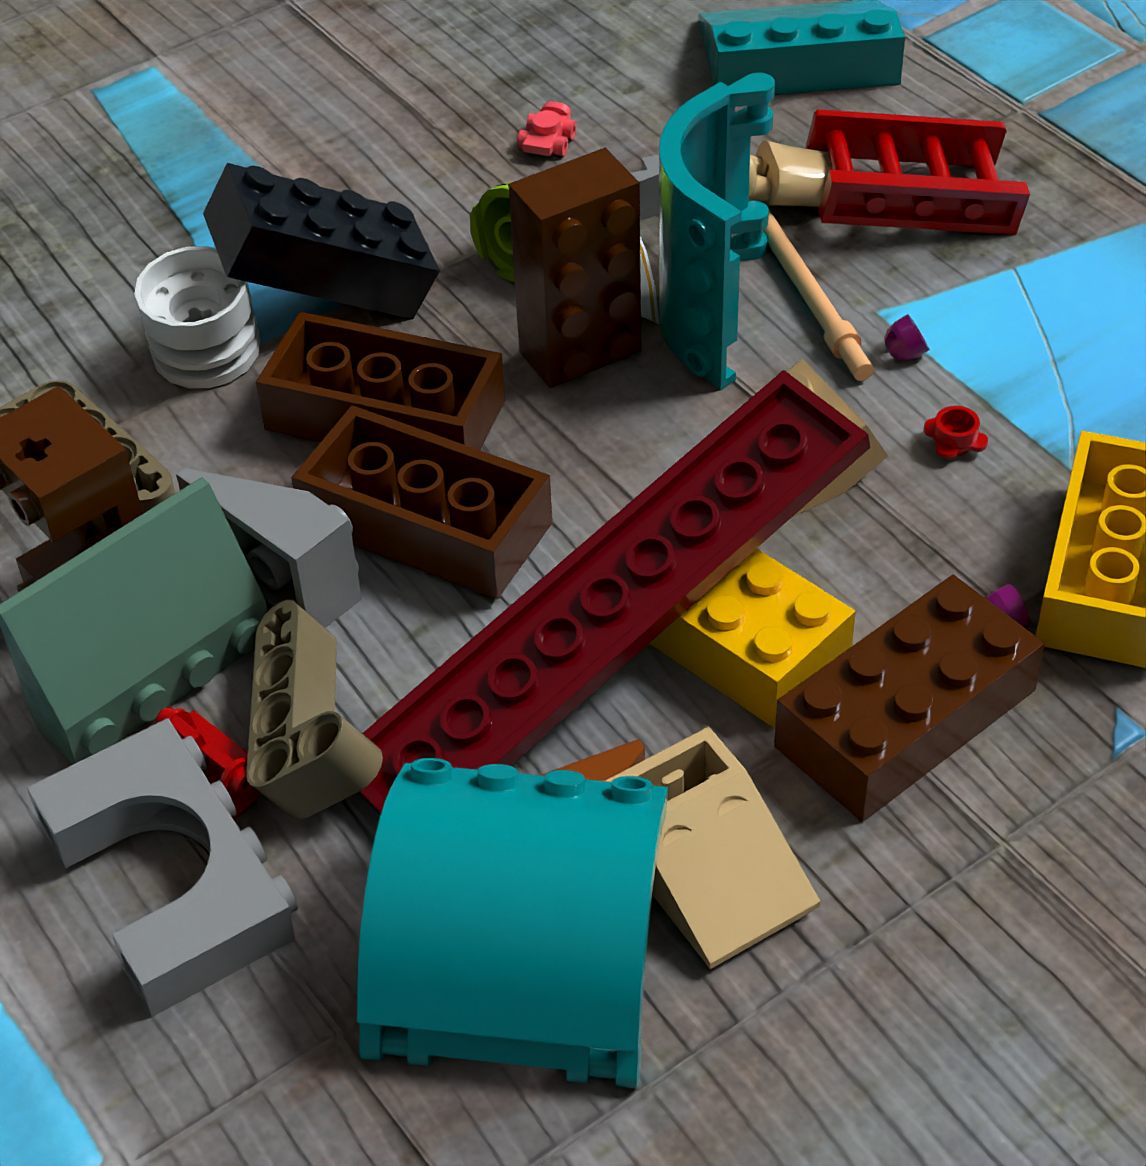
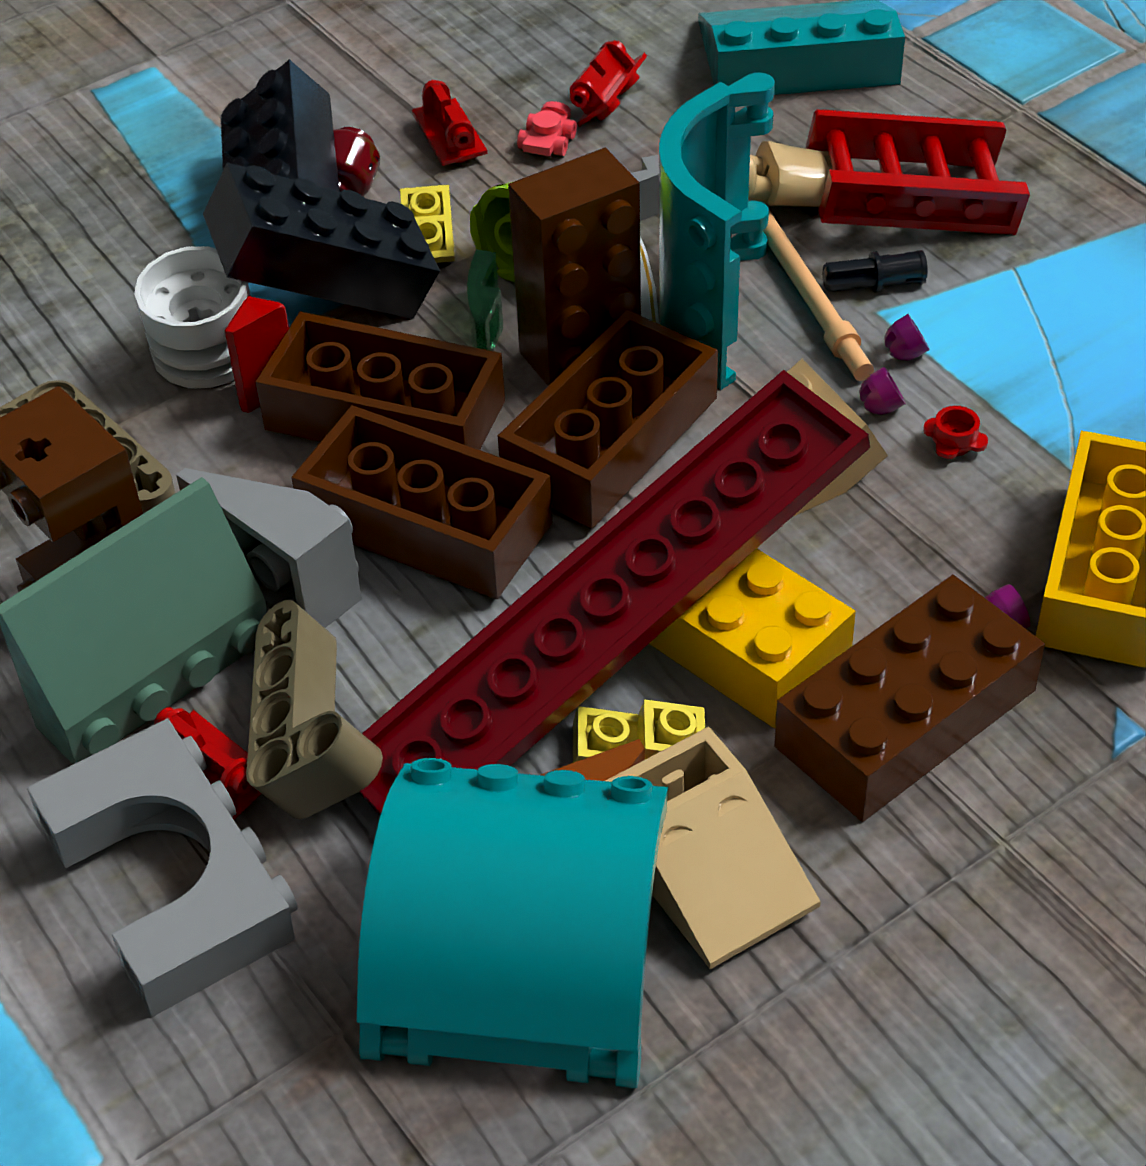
(251, 343): none -> red slope
(283, 128): none -> black brick
(356, 159): none -> dark red head
(433, 215): none -> light yellow slope
(447, 125): none -> red hinge
(484, 300): none -> clear green slope
(606, 77): none -> red hinge
(612, 414): none -> reddish brown brick
(656, 726): none -> light yellow slope
(876, 271): none -> black axle
(881, 393): none -> magenta hinge

